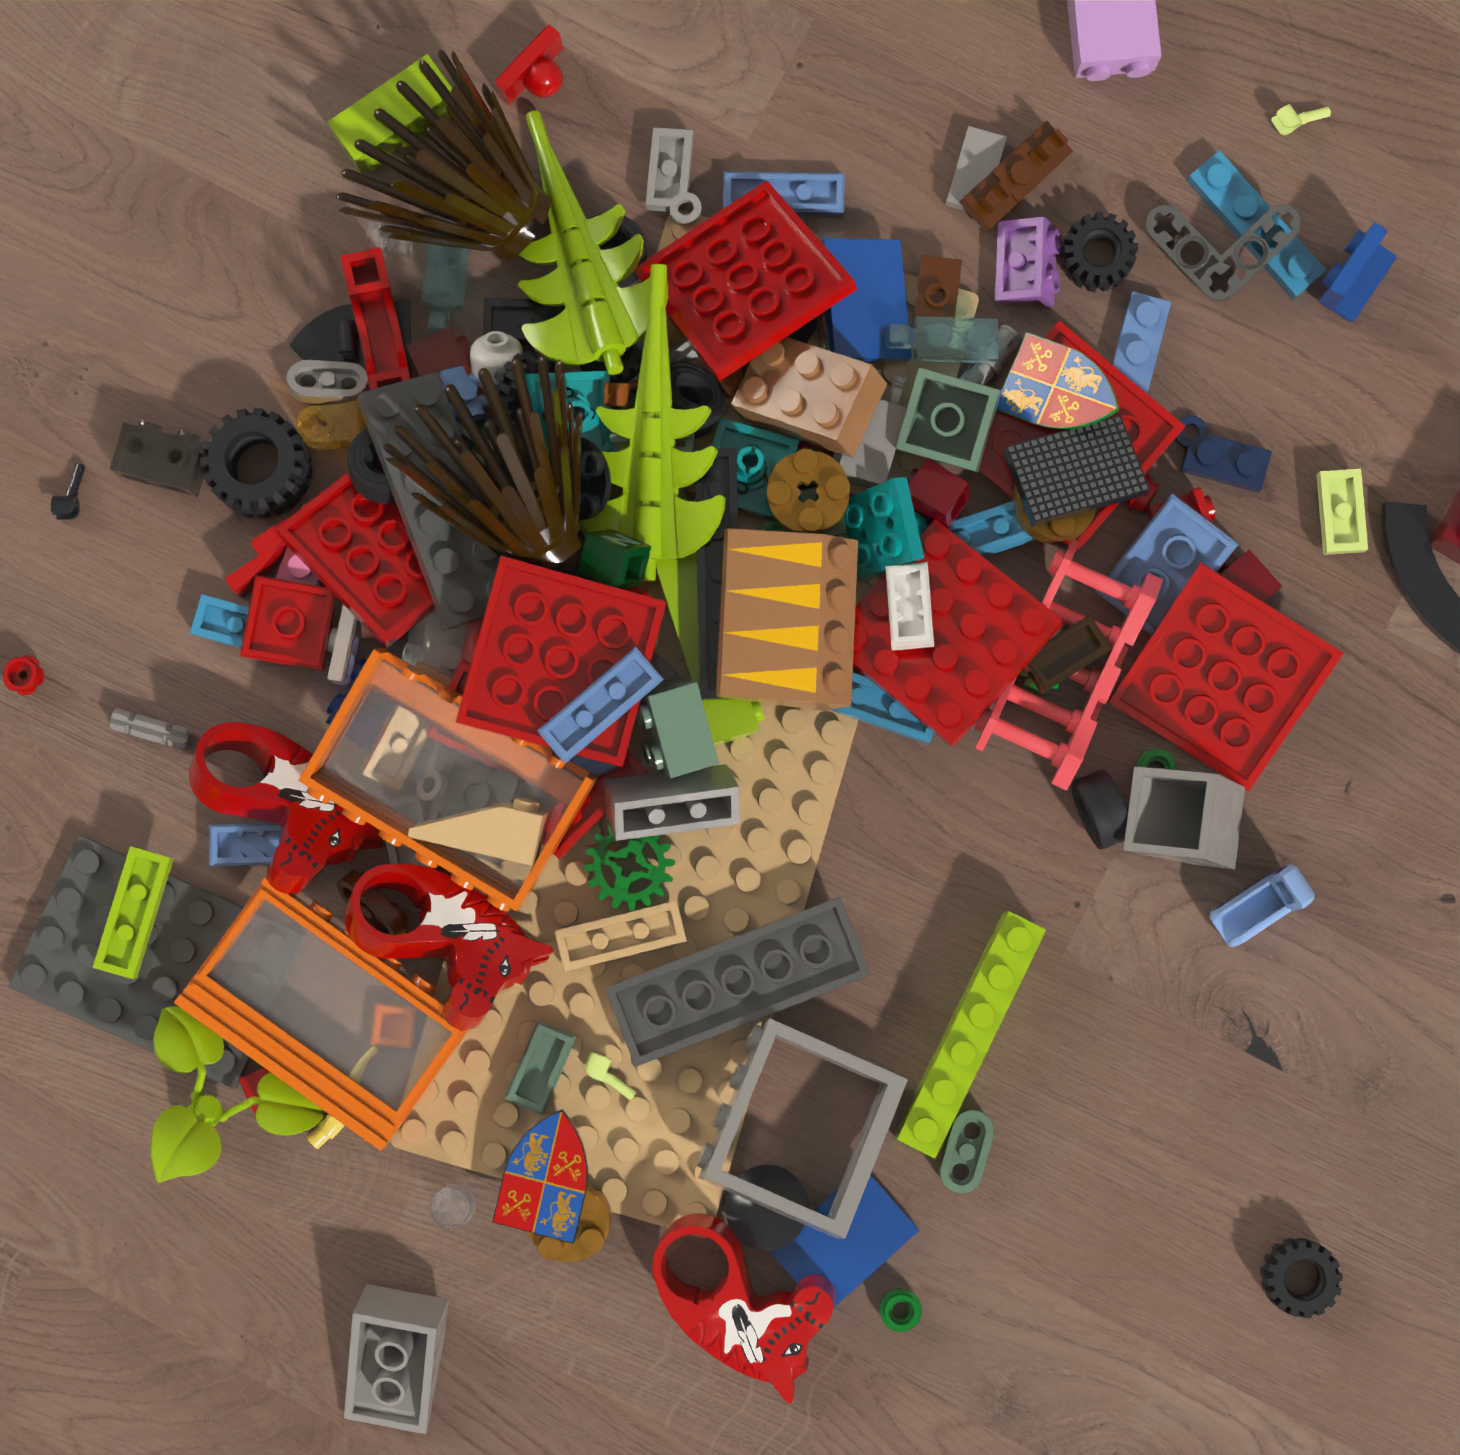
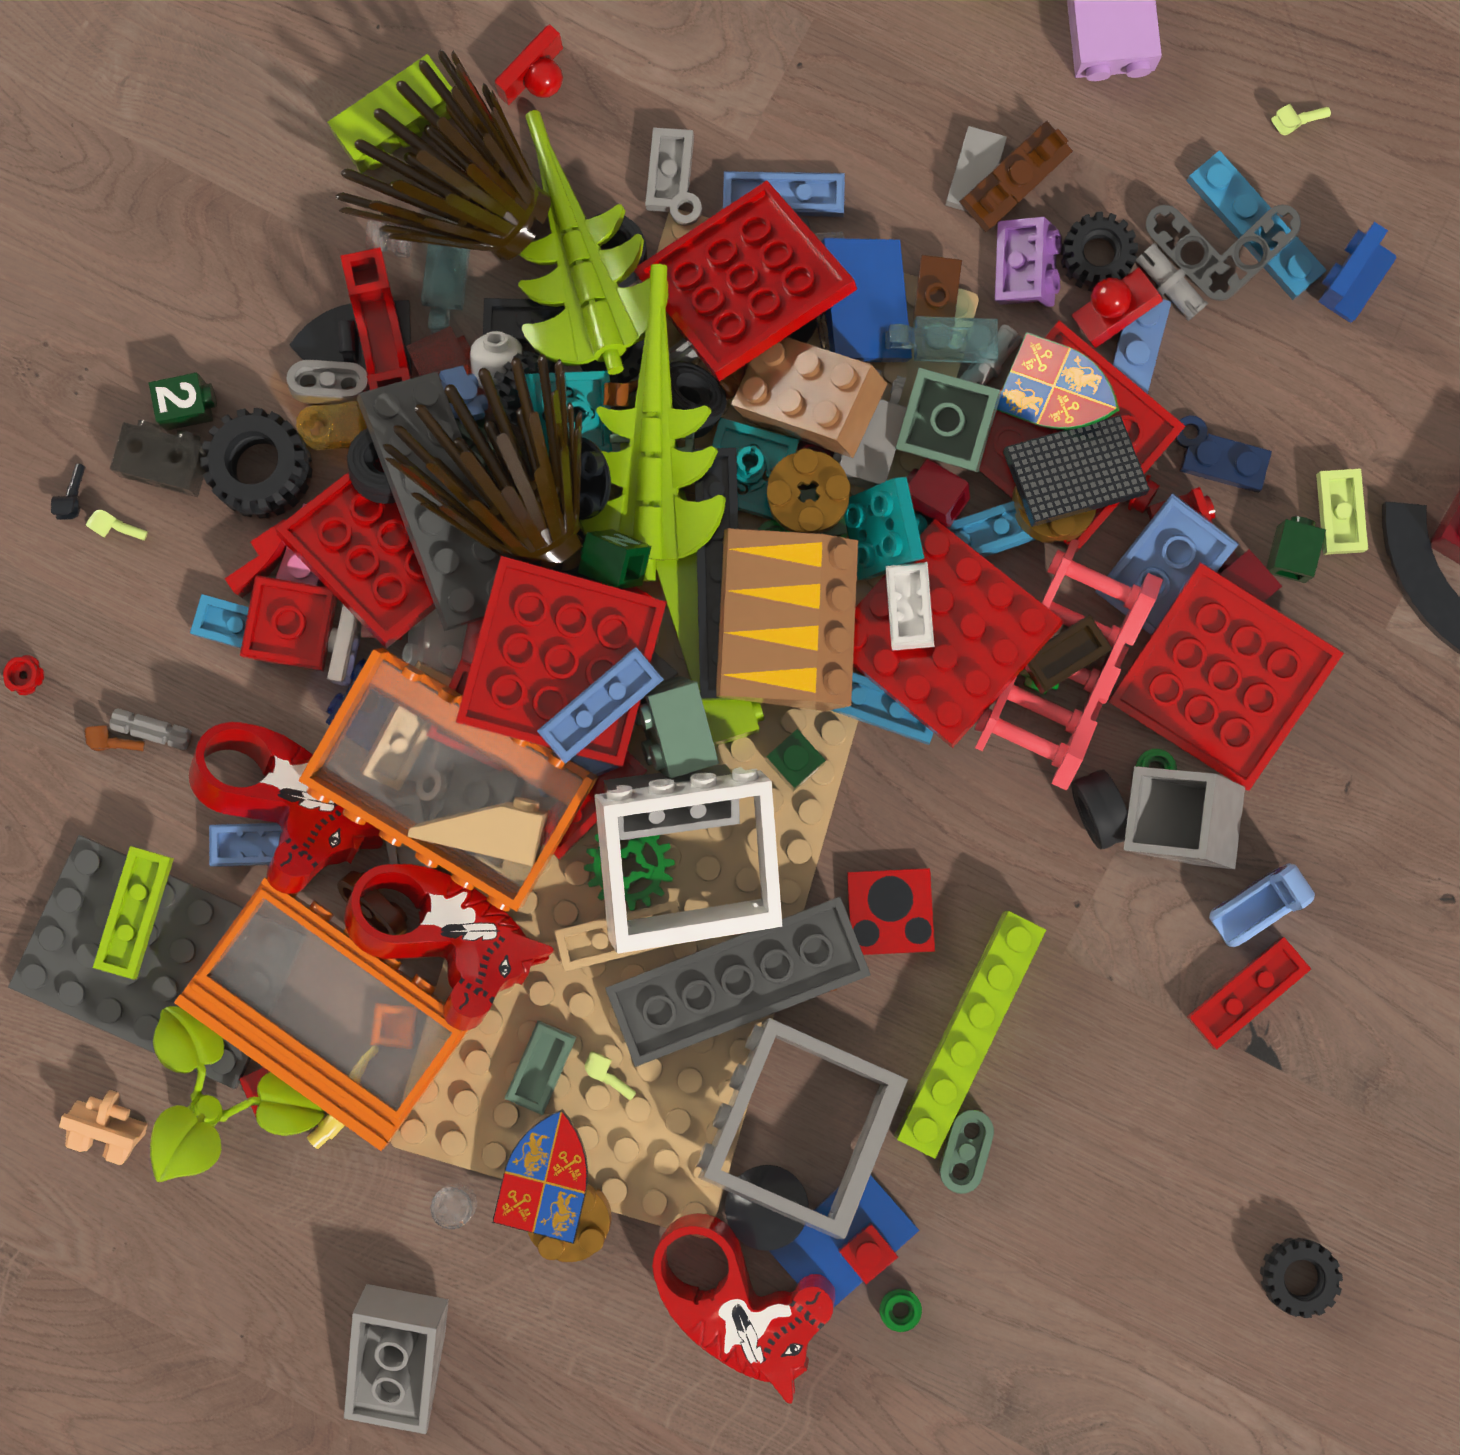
(98, 740): none -> dark orange hand
(102, 522): none -> yellowish green hand
(103, 1122): none -> light nougat hips
(182, 401): none -> dark green brick
(697, 923): none -> white window
(795, 760): none -> dark green brick
(868, 1253): none -> red plate
(891, 910): none -> tile
(1116, 305): none -> red tile
(1171, 281): none -> light grey pin
(1248, 993): none -> red plate
(1296, 549): none -> dark green brick

